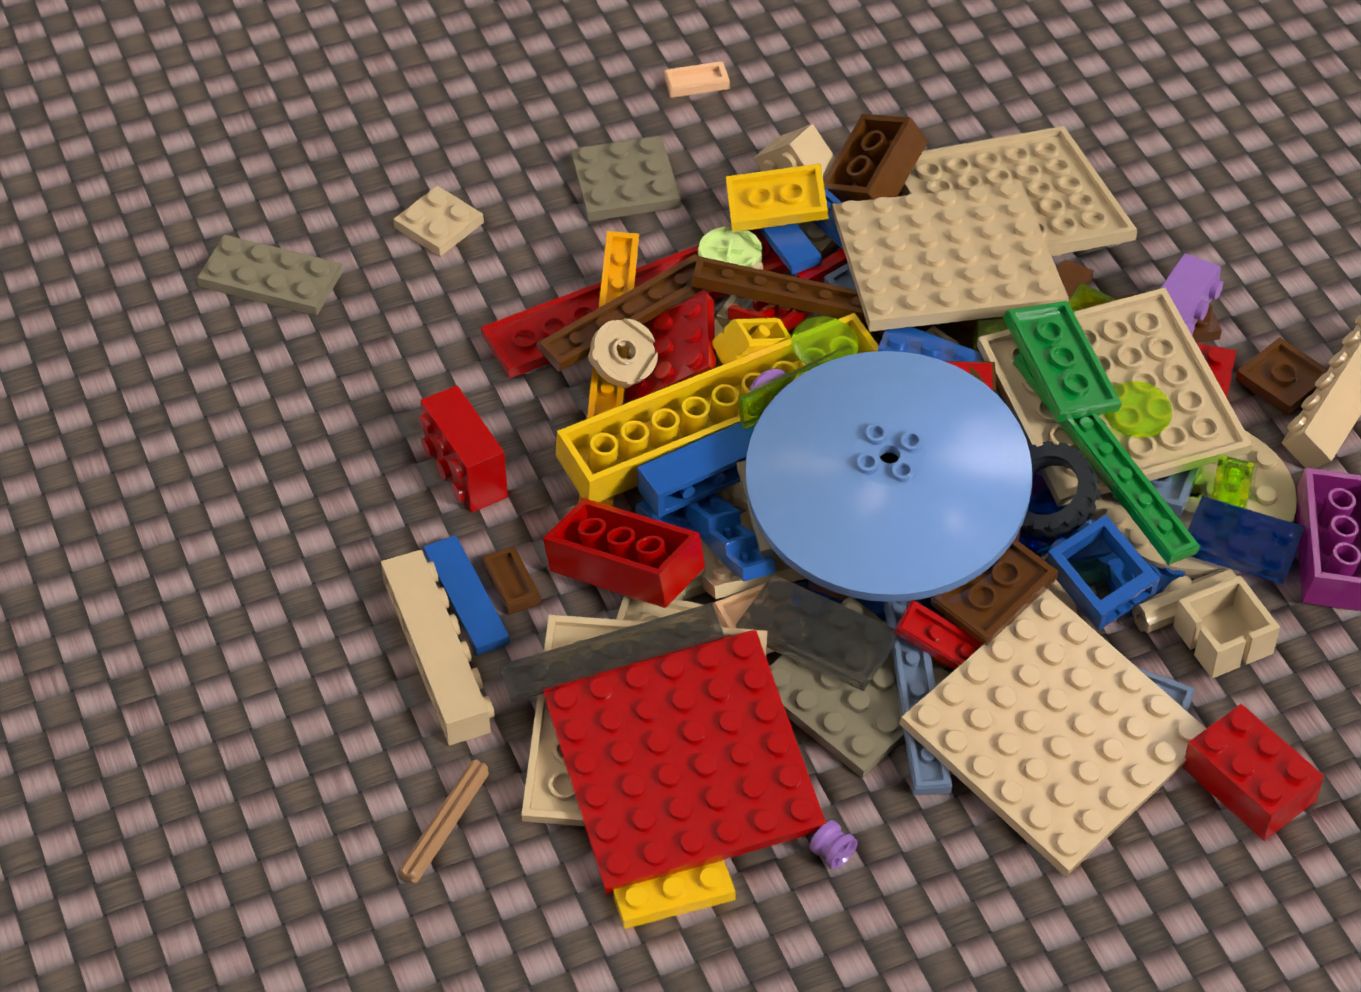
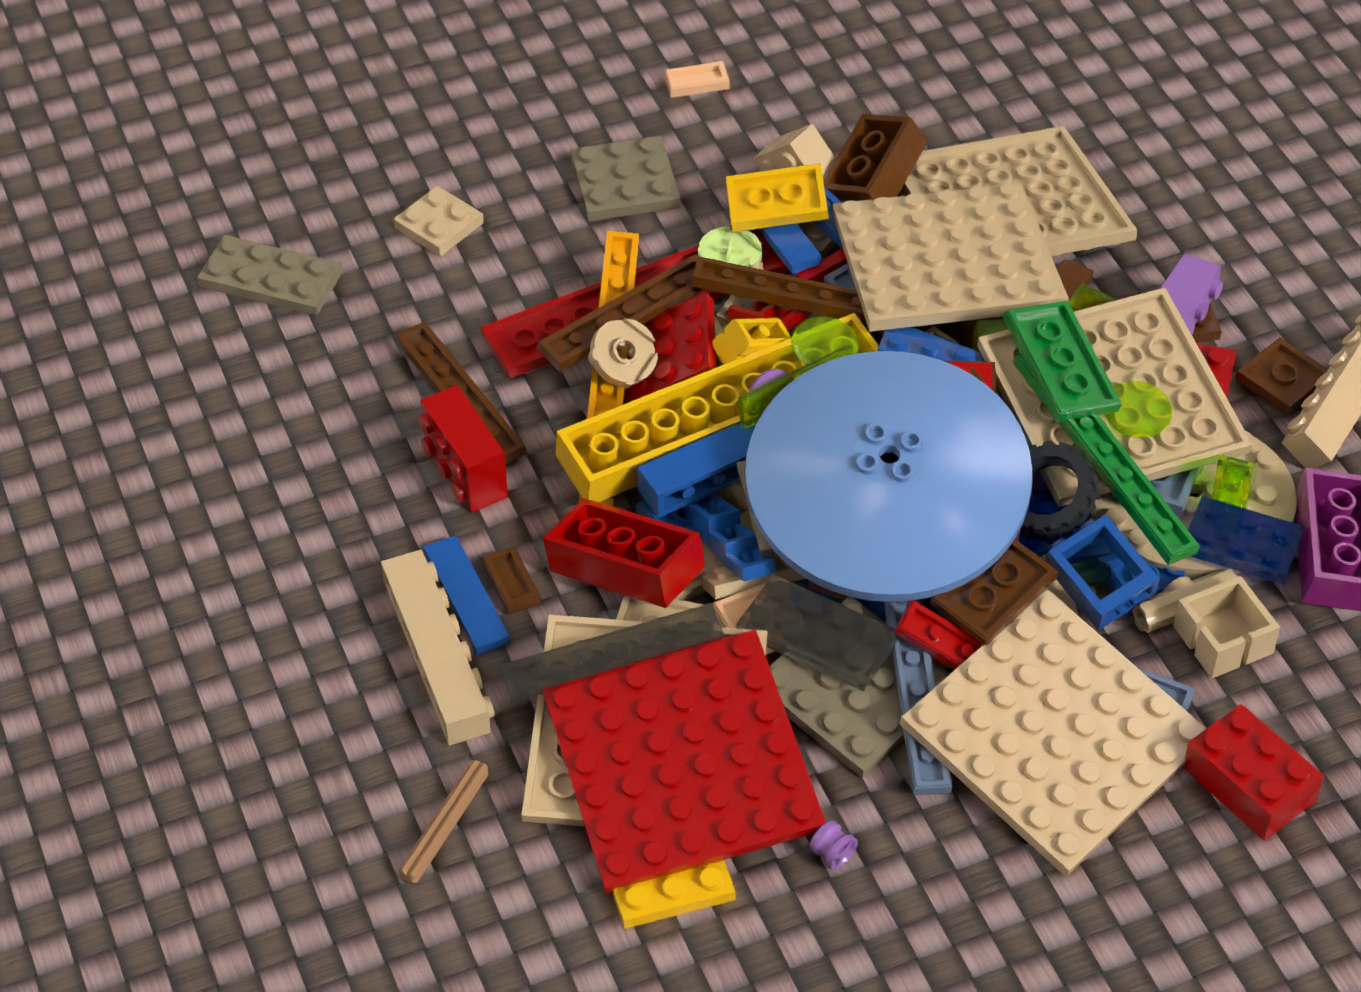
(444, 371): none -> reddish brown plate

